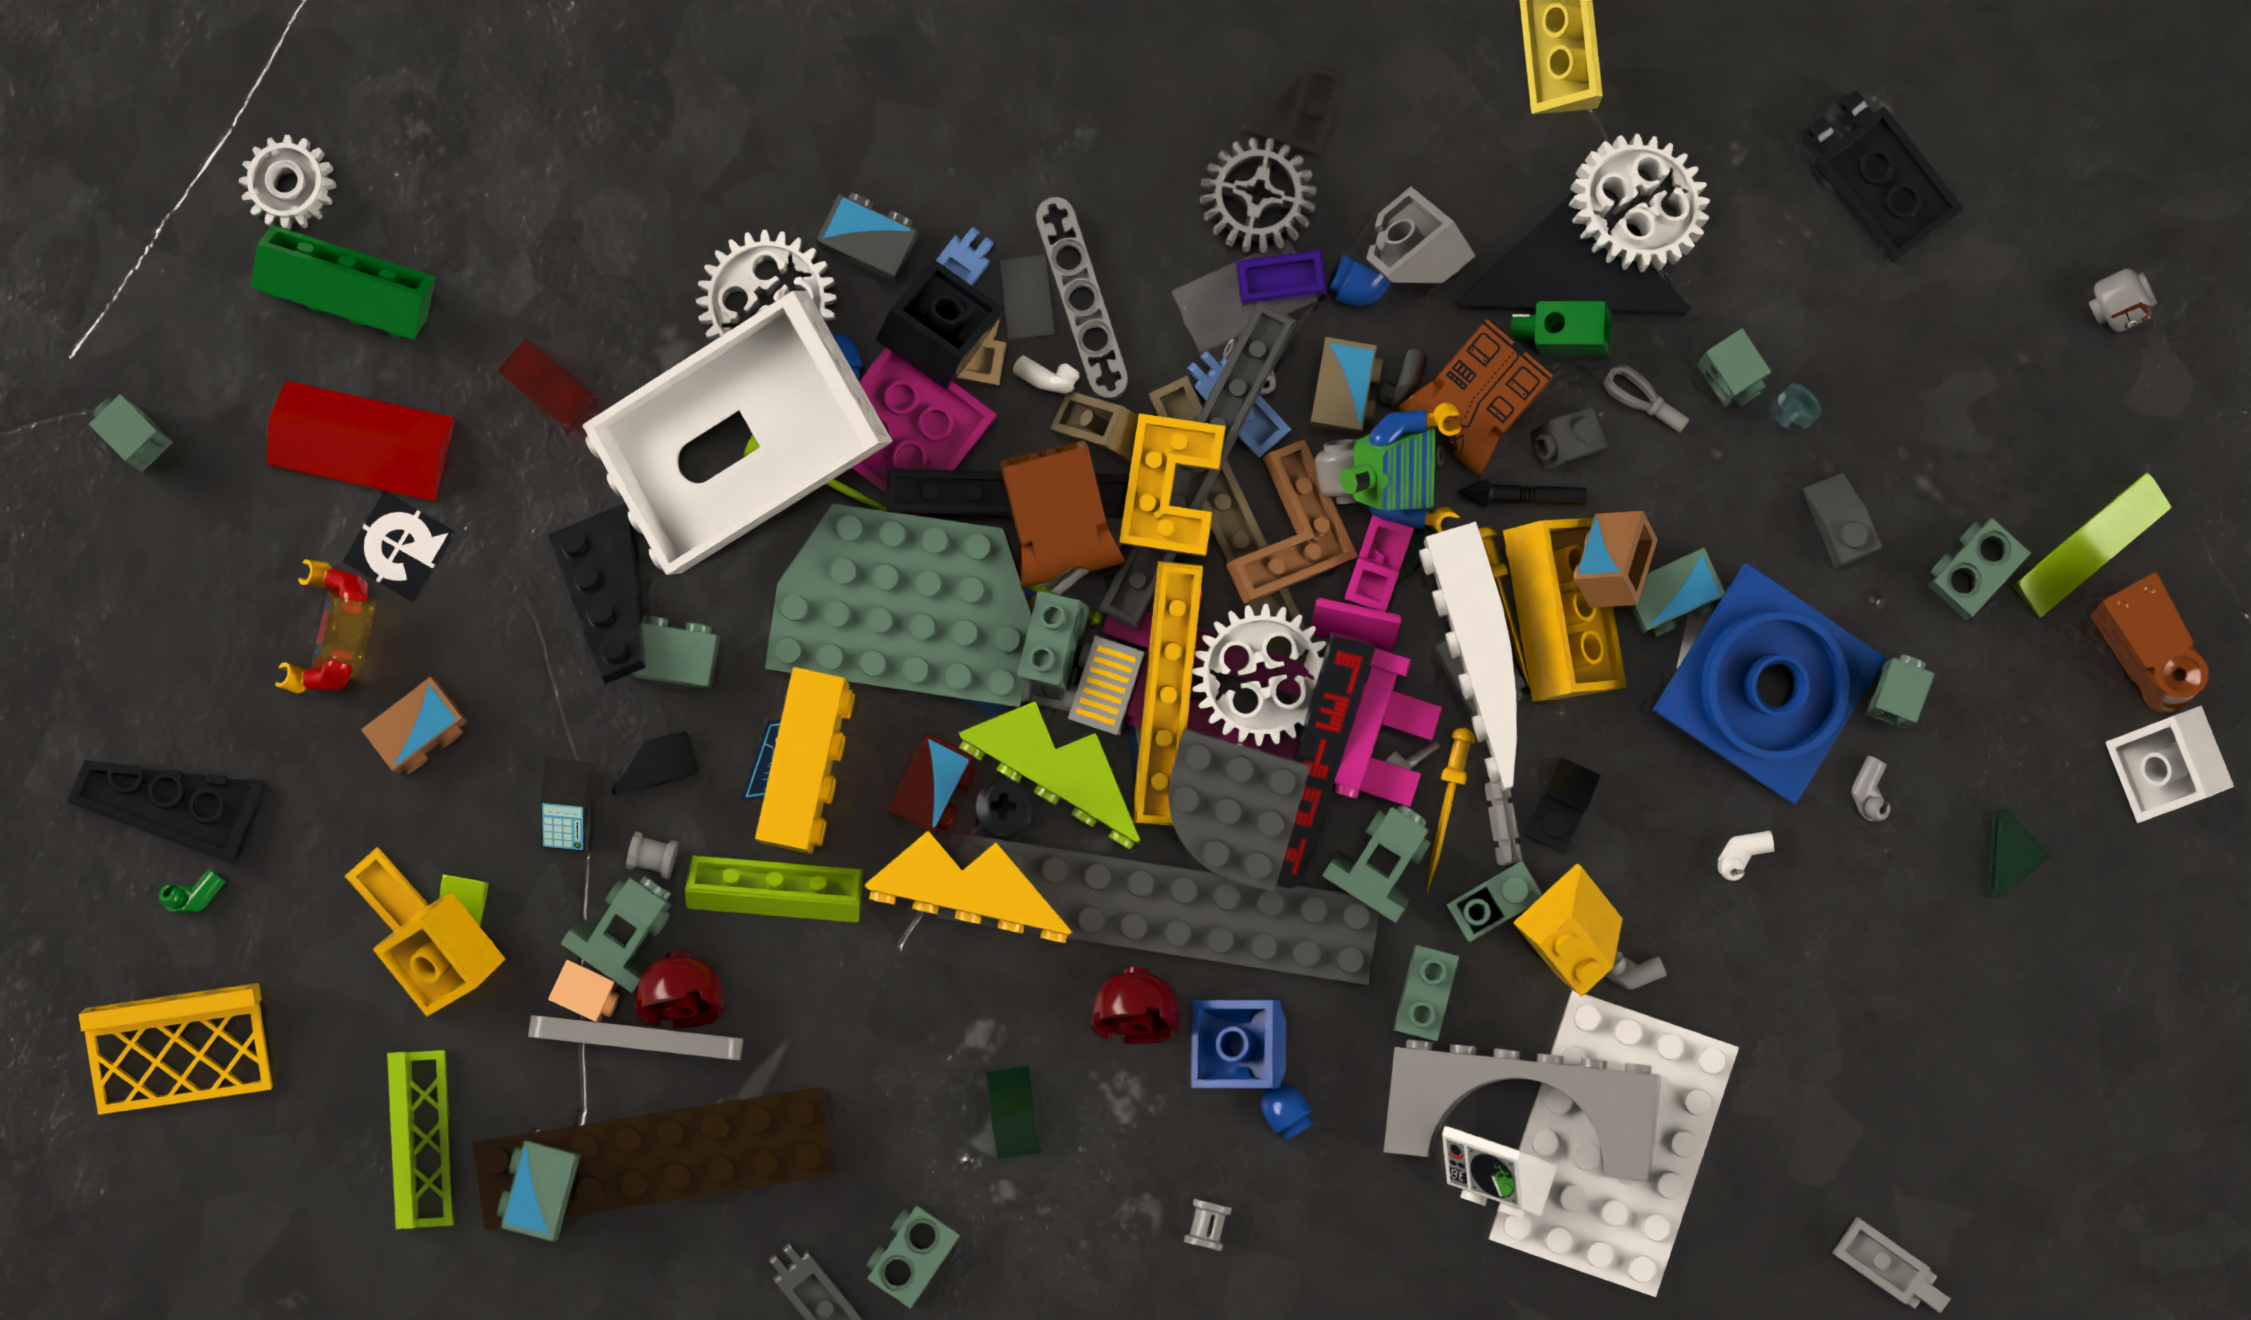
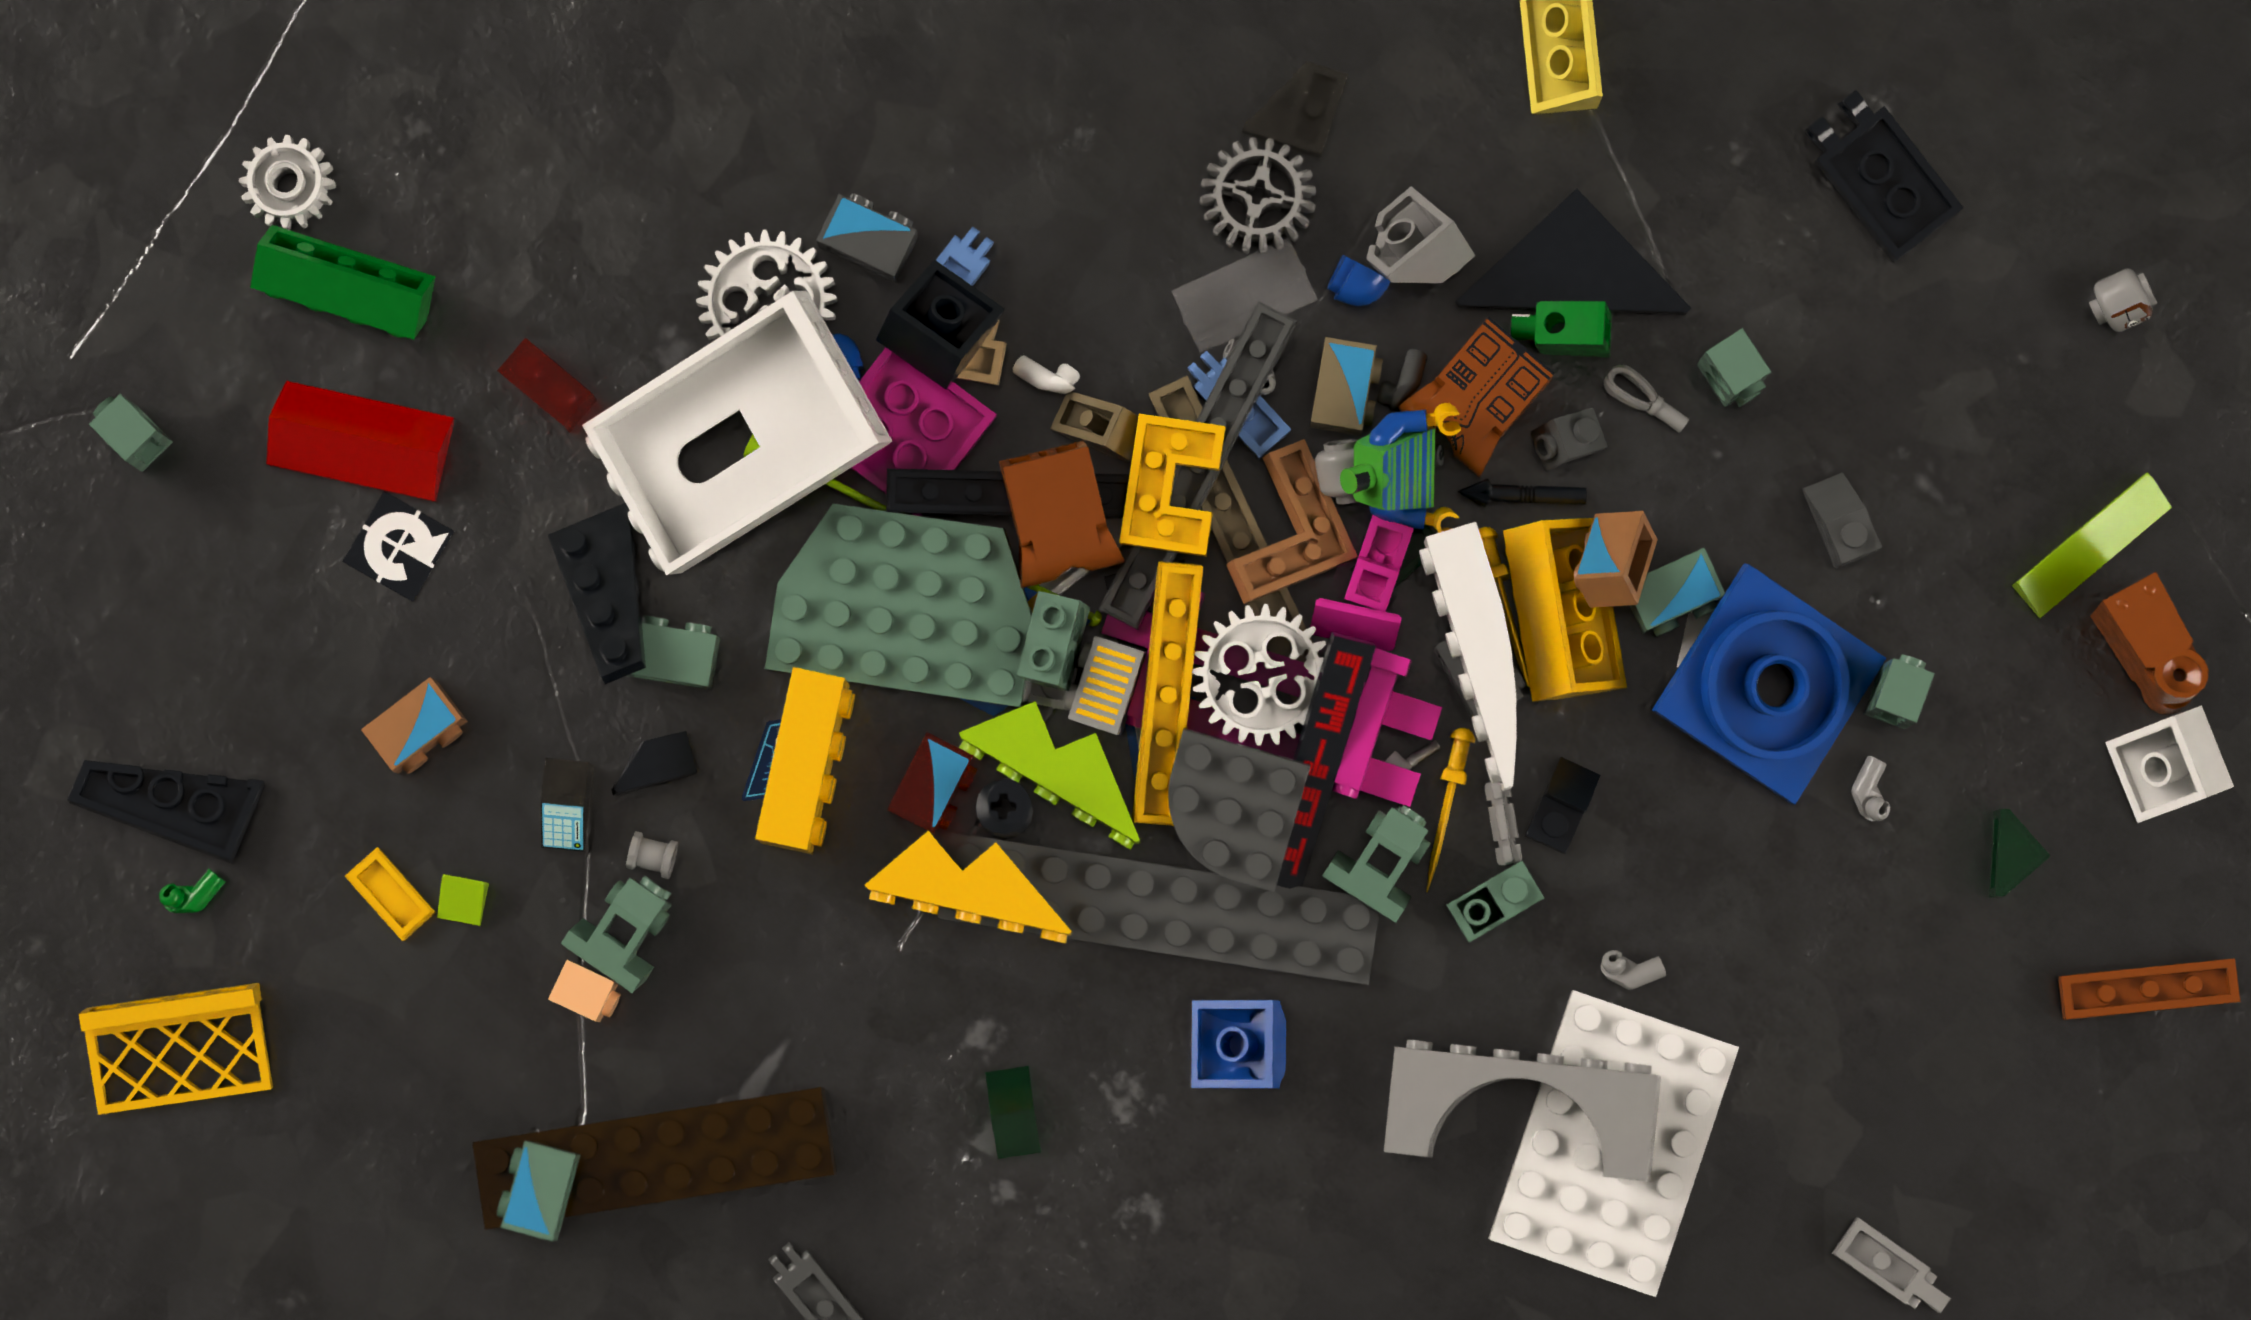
(341, 634): torso -> none
(403, 1139): lime fence -> none
(439, 954): yellow slope -> none
(635, 1037): light grey beam -> none
(680, 991): dark red cylinder -> none
(774, 888): lime slope -> none
(922, 1261): sand green brick -> none
(1027, 297): dark grey sticker -> none
(1076, 278): light grey beam -> none
(1136, 1007): dark red cylinder -> none
(1207, 1224): light grey bush -> none
(1281, 277): dark purple tile -> none
(1286, 1110): blue piece -> none
(1425, 993): sand green brick -> none
(1496, 1173): slope -> none
(1574, 930): yellow slope -> none
(1617, 170): white gear -> none
(1739, 851): white arm -> none
(1798, 406): clear light blue tile -> none
(1984, 575): sand green brick -> none
(2149, 989): none -> dark orange plate

